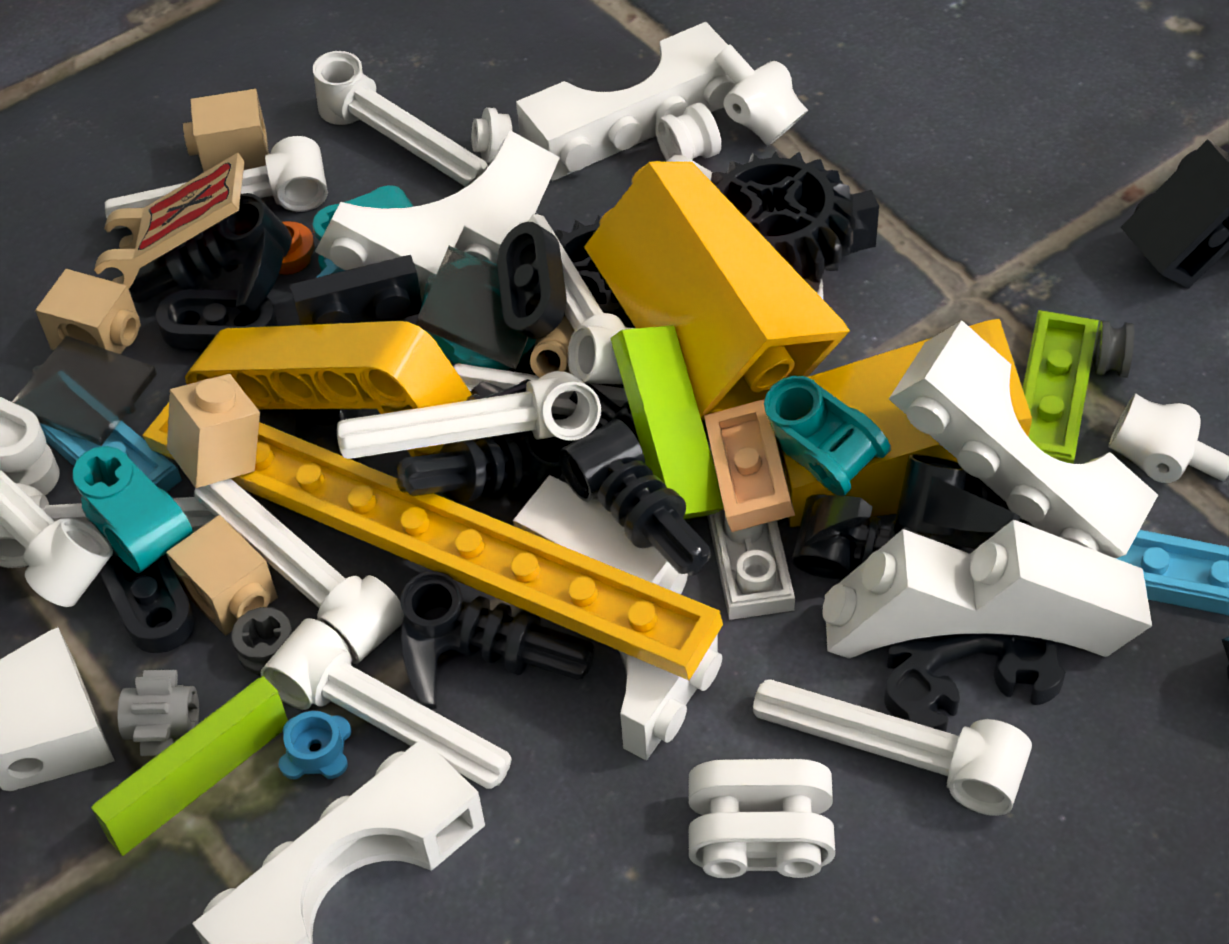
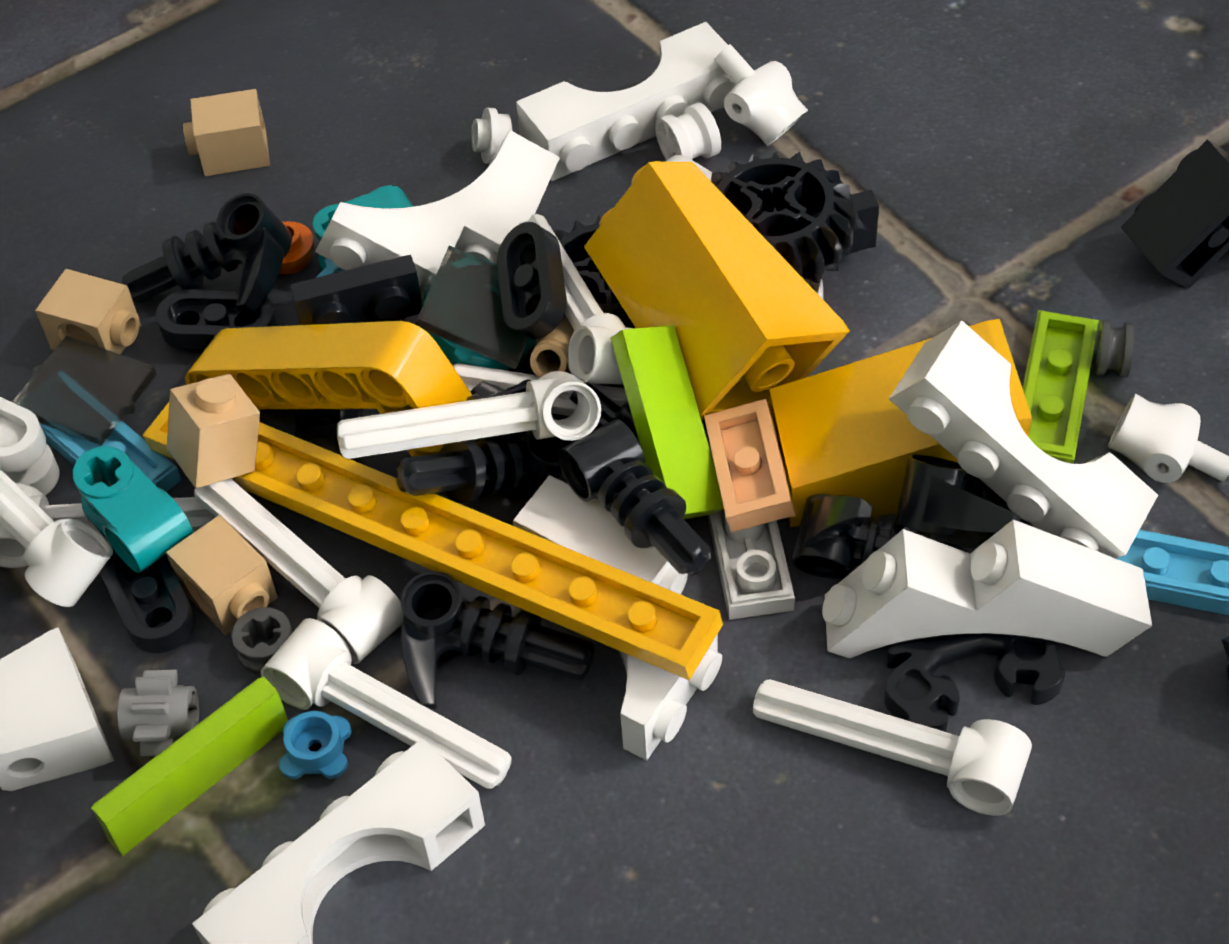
(173, 218): tan flag -> none
(291, 175): white axle -> none
(349, 95): white axle -> none
(761, 817): white brick -> none
(830, 437): teal piece -> none

